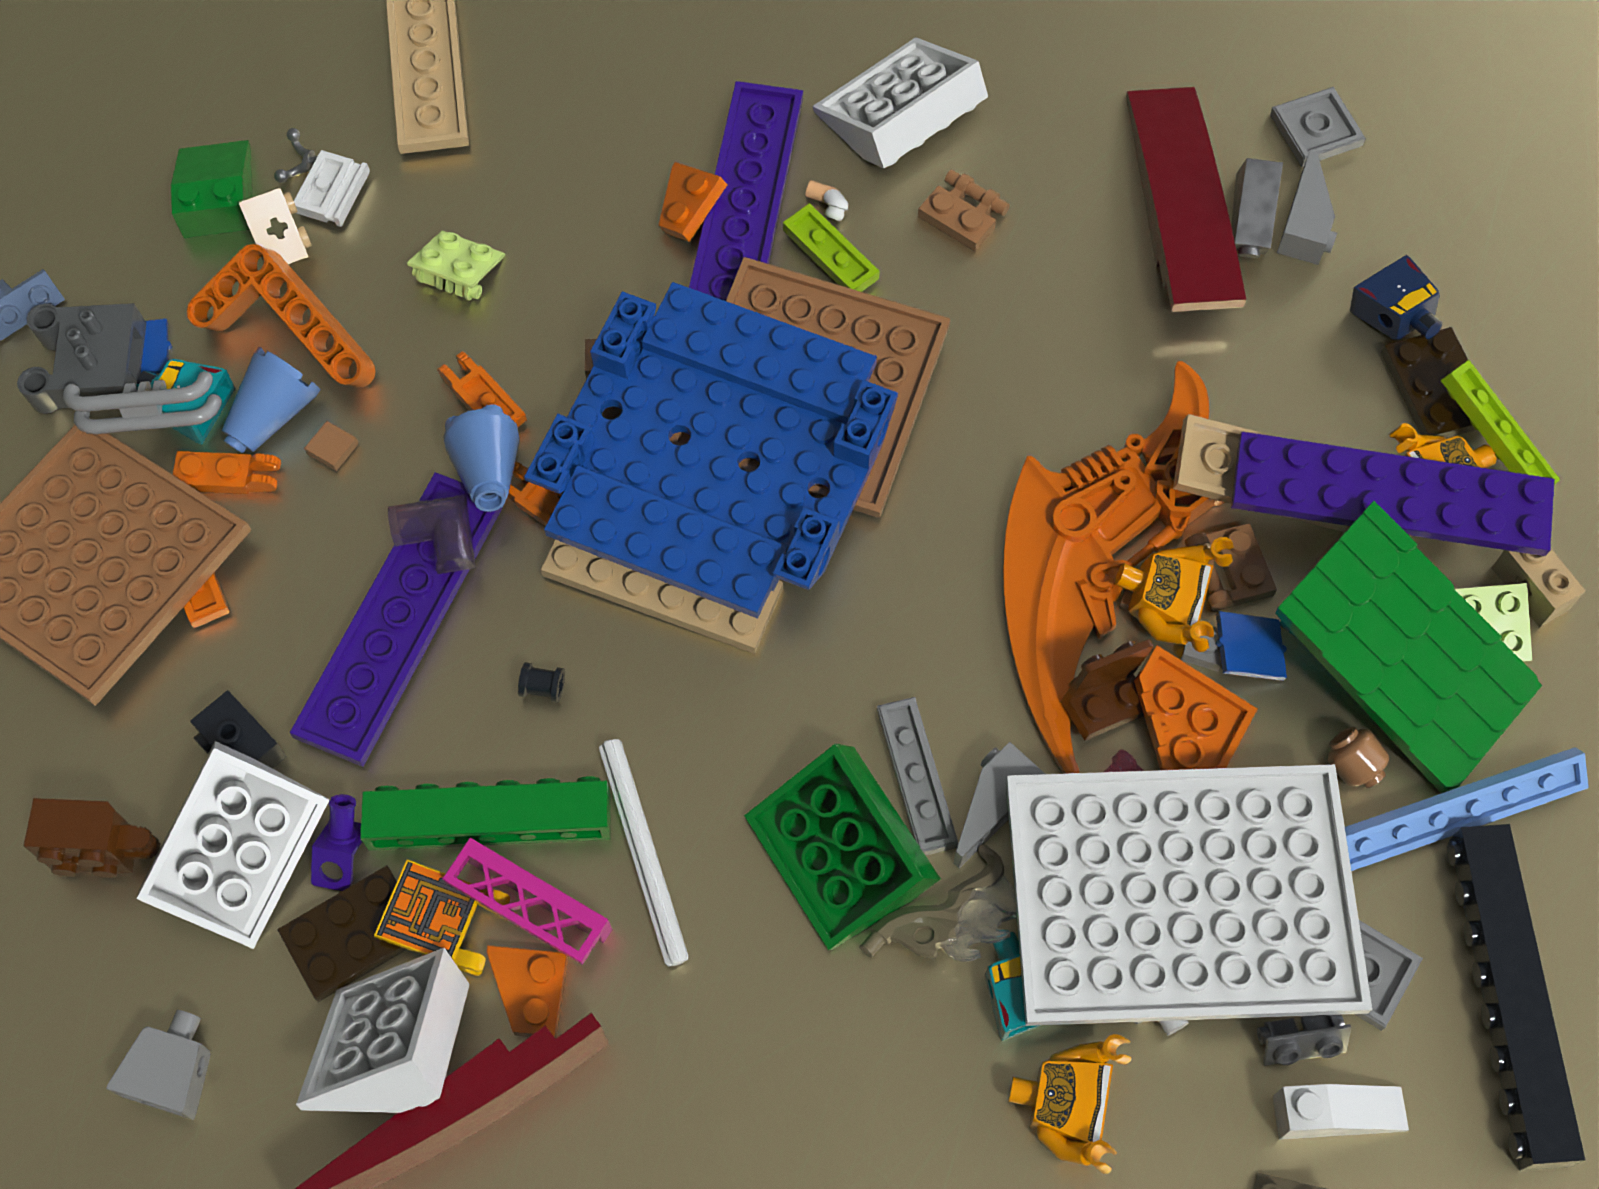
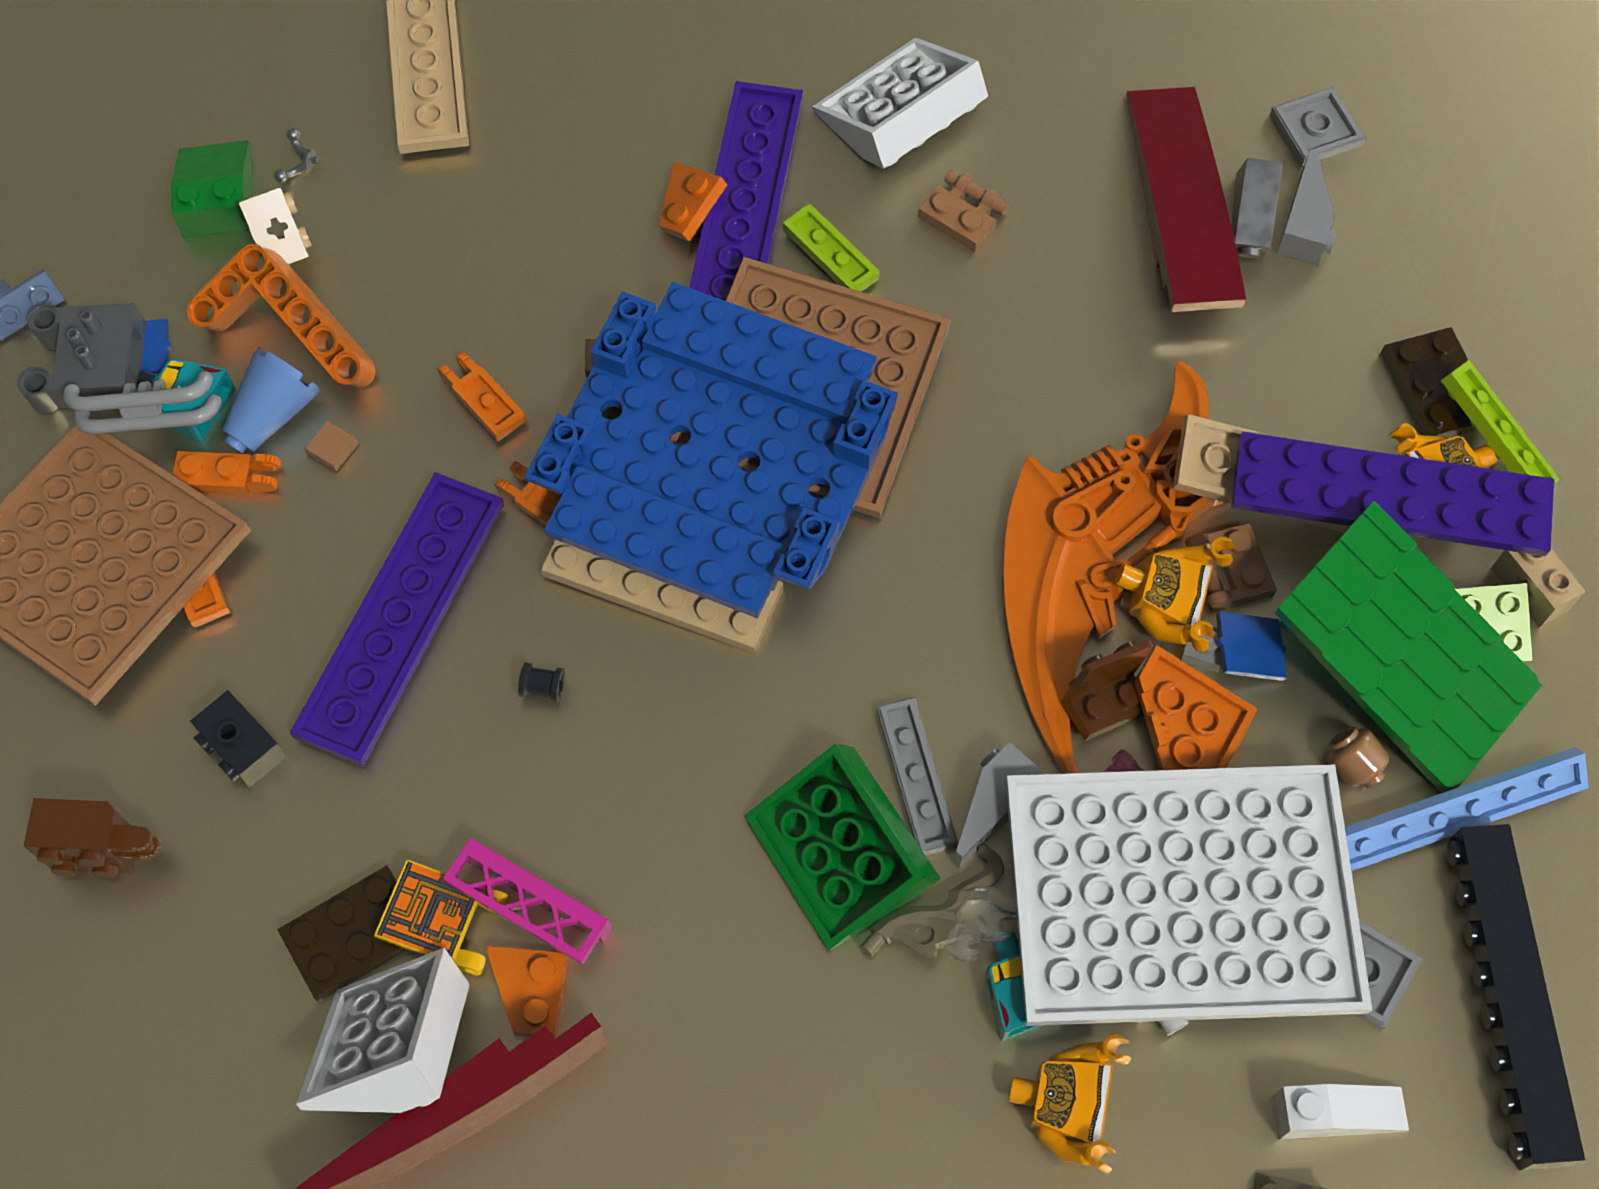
(165, 1068): light grey torso -> none
(232, 846): white slope -> none
(331, 188): white plate -> none
(337, 844): dark purple bracket -> none
(439, 520): clear purple brick -> none
(454, 264): yellowish green hinge -> none
(483, 453): medium blue cone -> none
(487, 814): green brick -> none
(643, 853): white axle -> none
(830, 196): arm -> none
(1322, 1037): flat silver hinge -> none
(1398, 301): dark blue torso -> none

